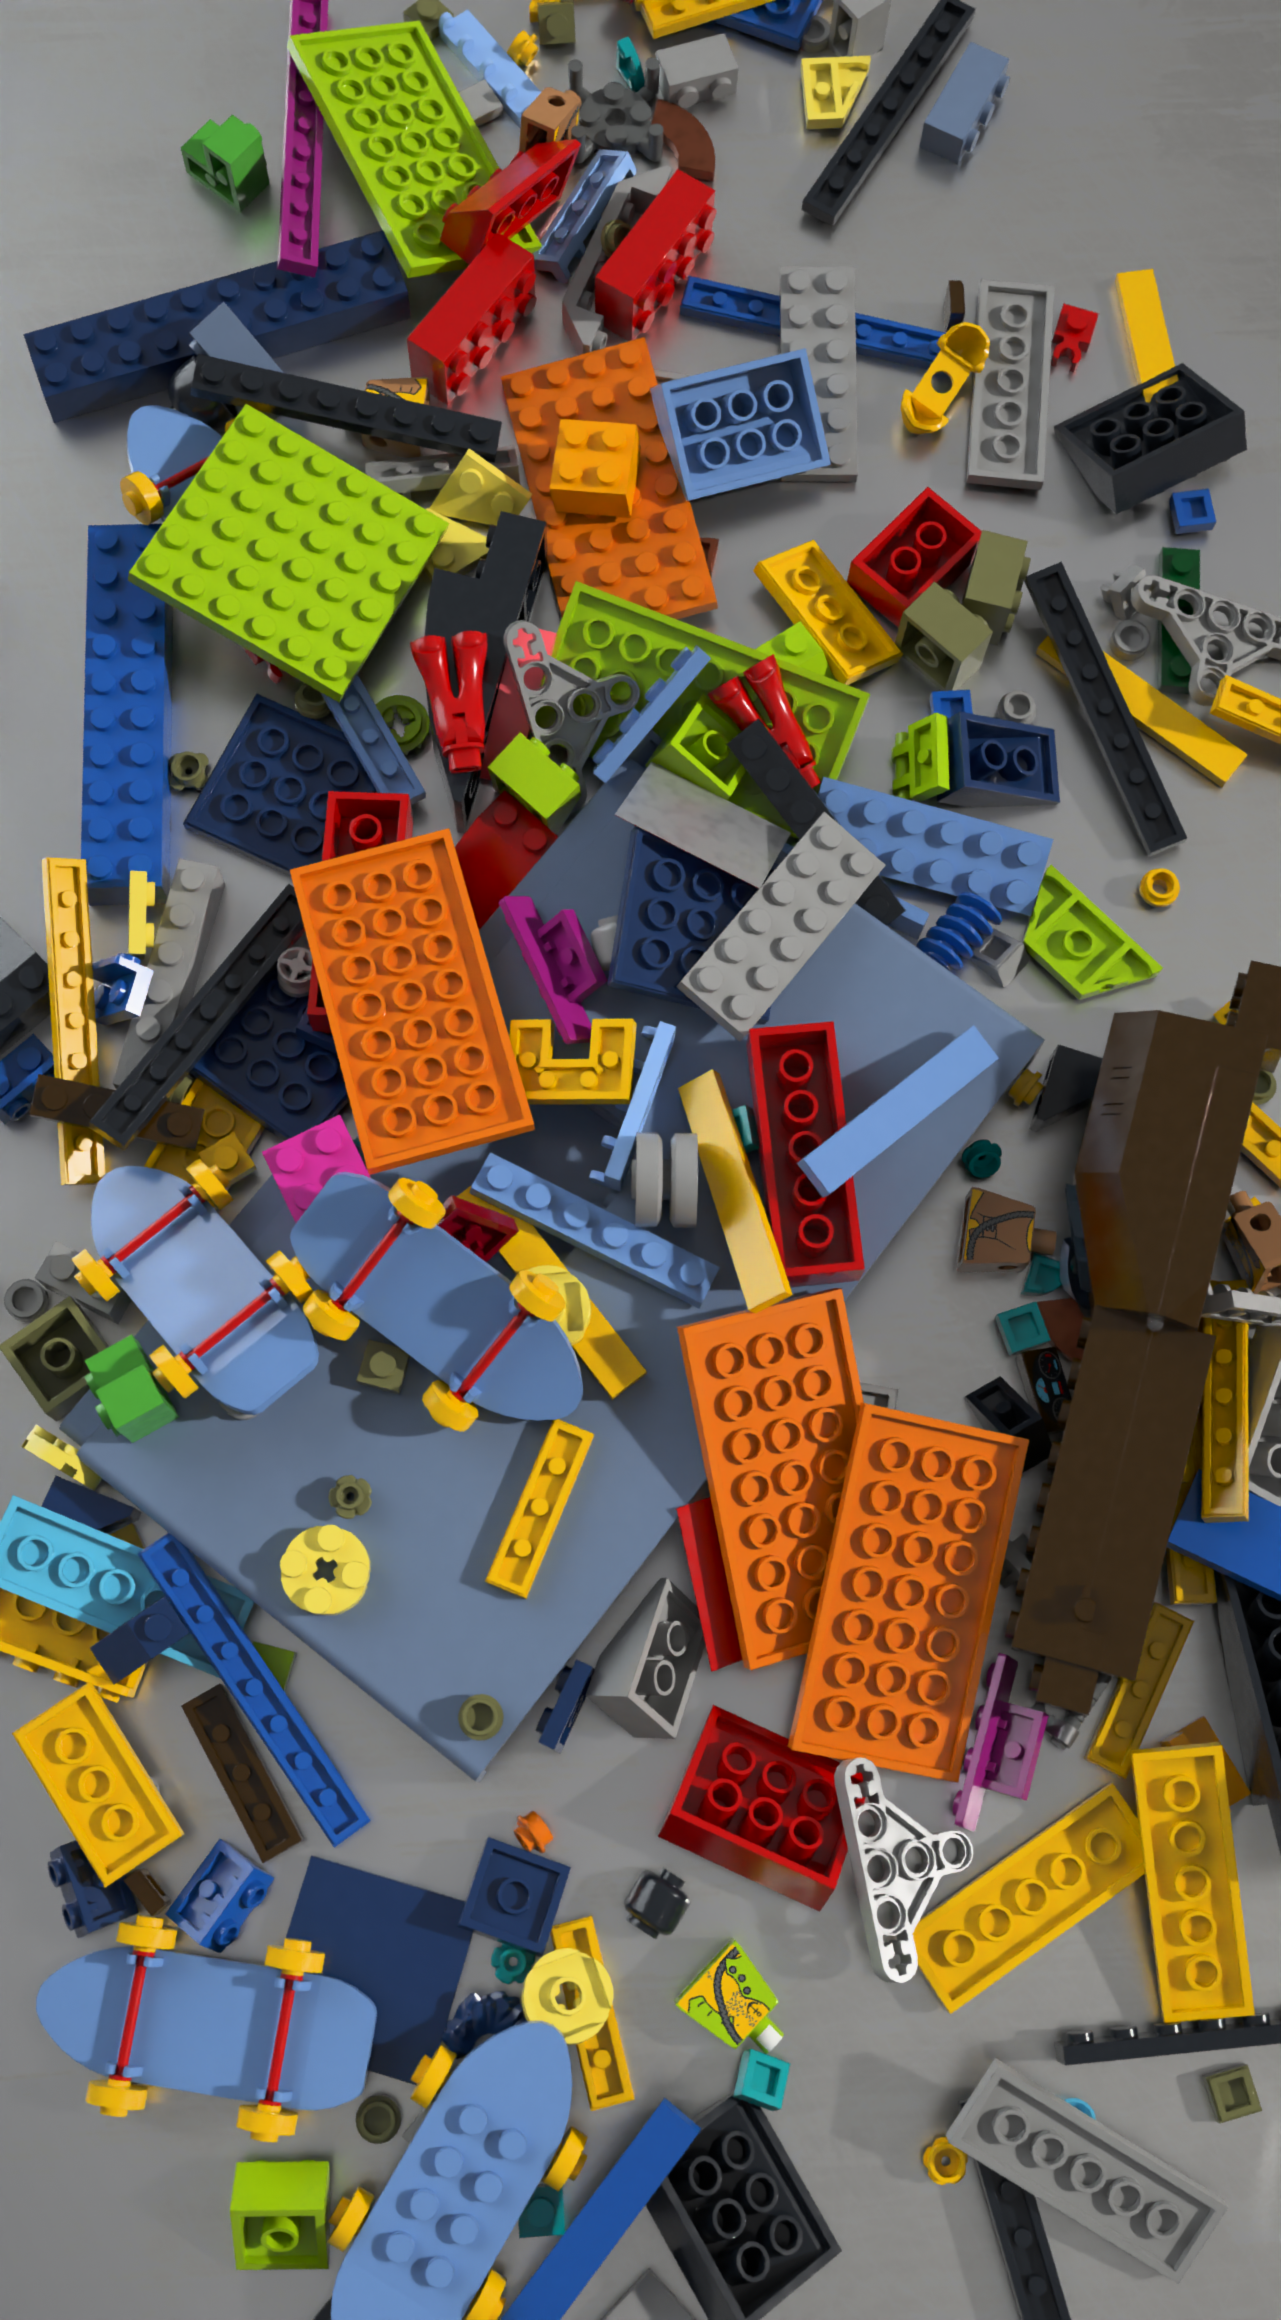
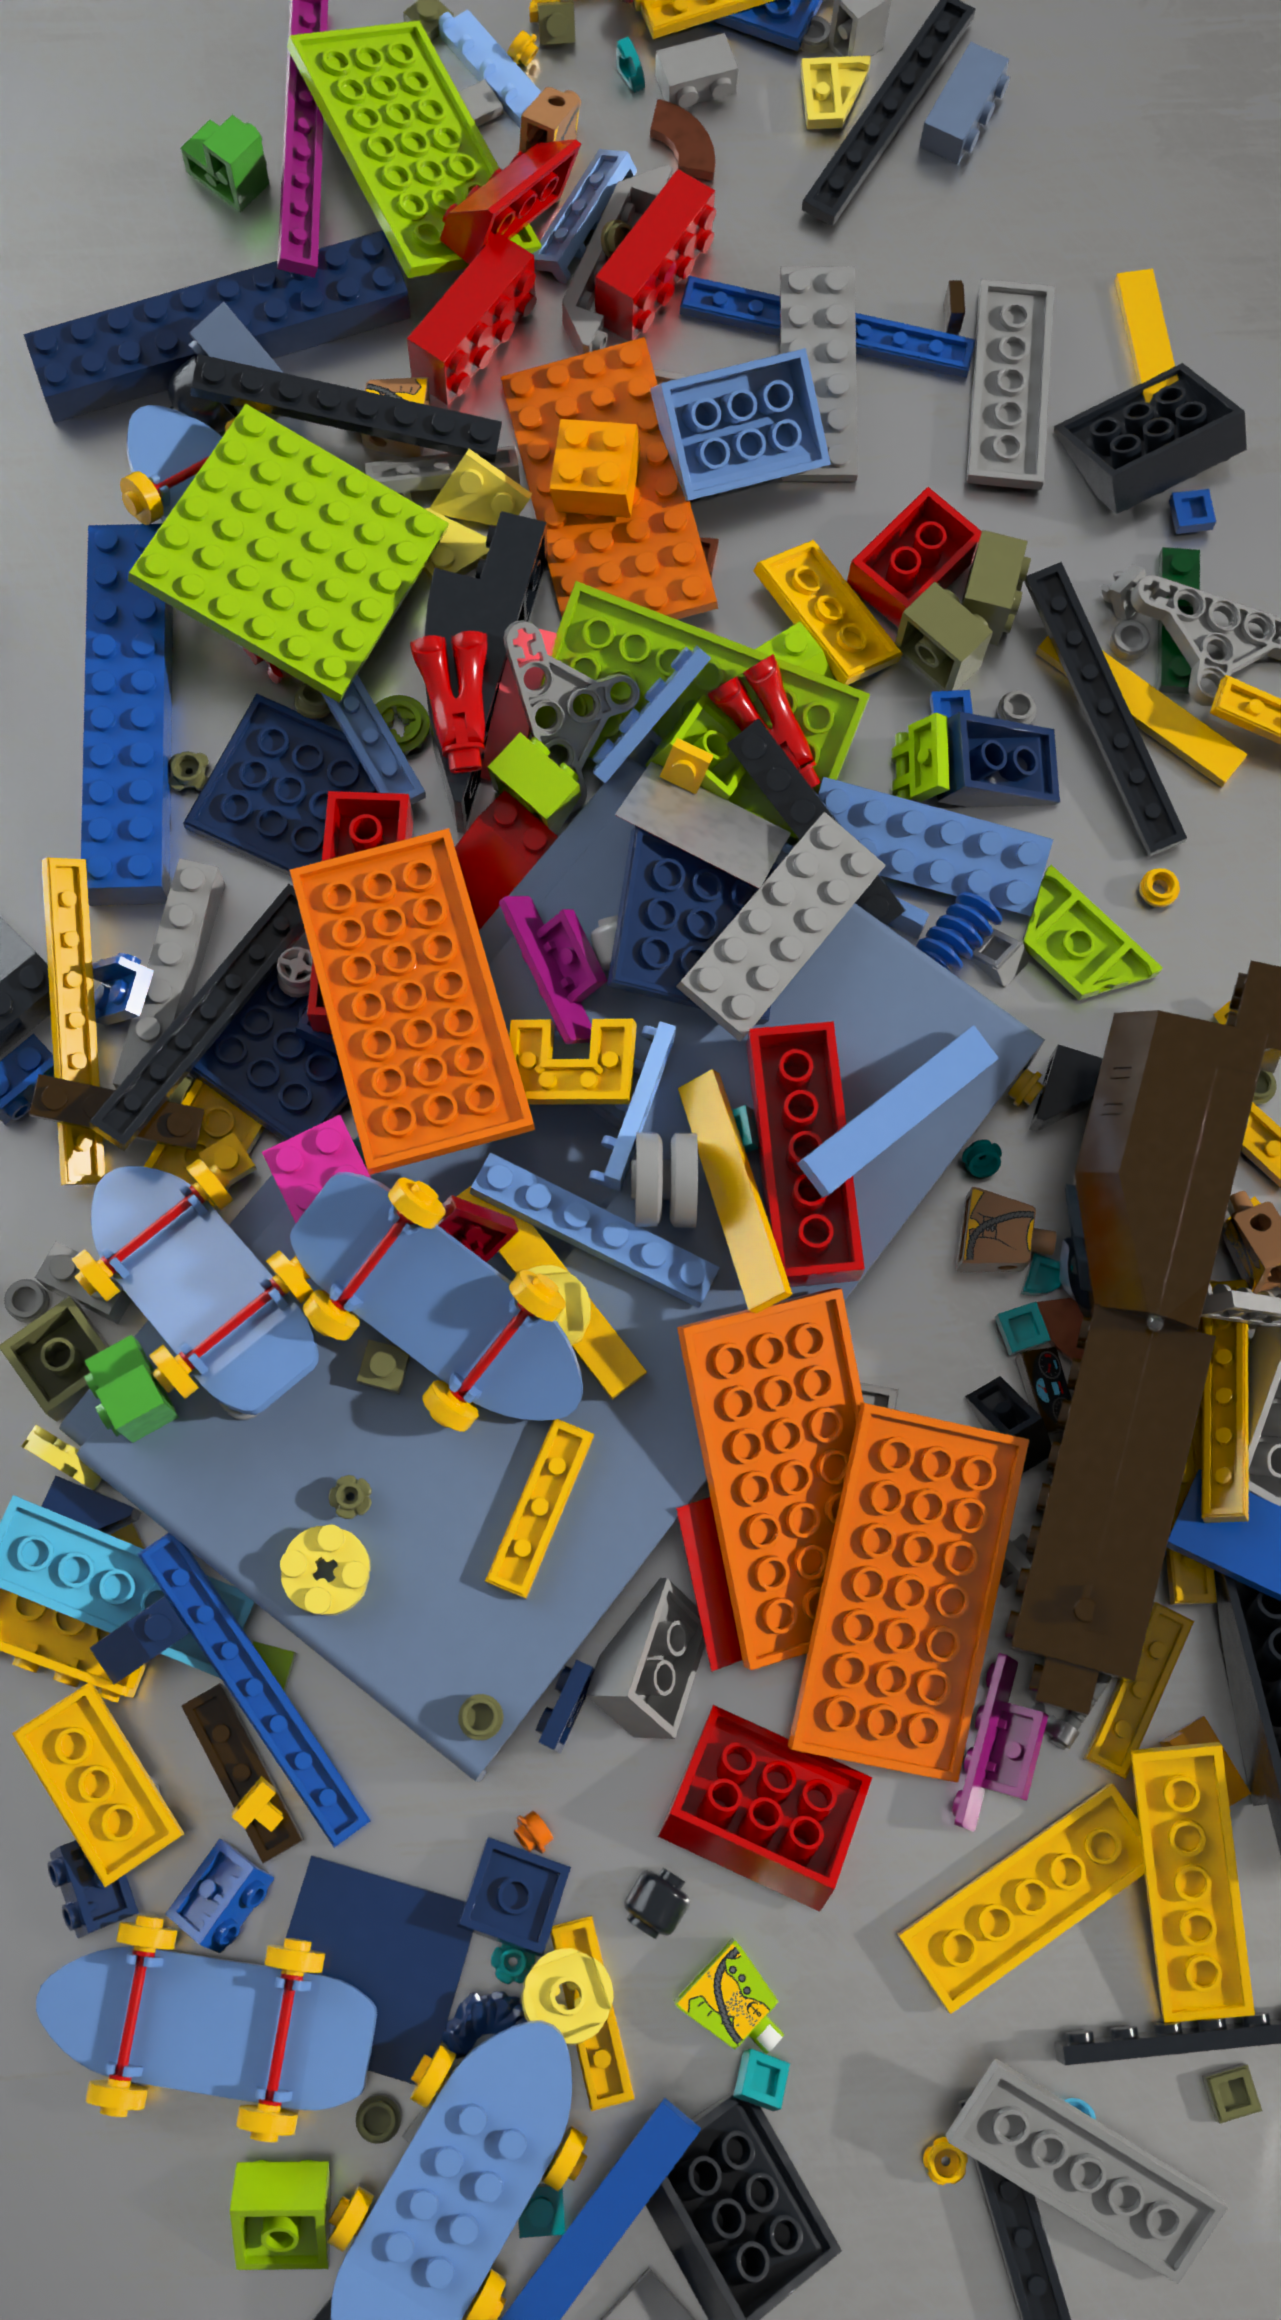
(140, 895): light yellow wing -> none
(148, 1891): dark brown tile -> none
(257, 1805): none -> yellow tile
(620, 103): dark grey plate -> none
(686, 765): none -> yellow plate
(899, 1887): light grey beam -> none
(962, 351): yellow piece -> none
(1073, 334): red plate -> none

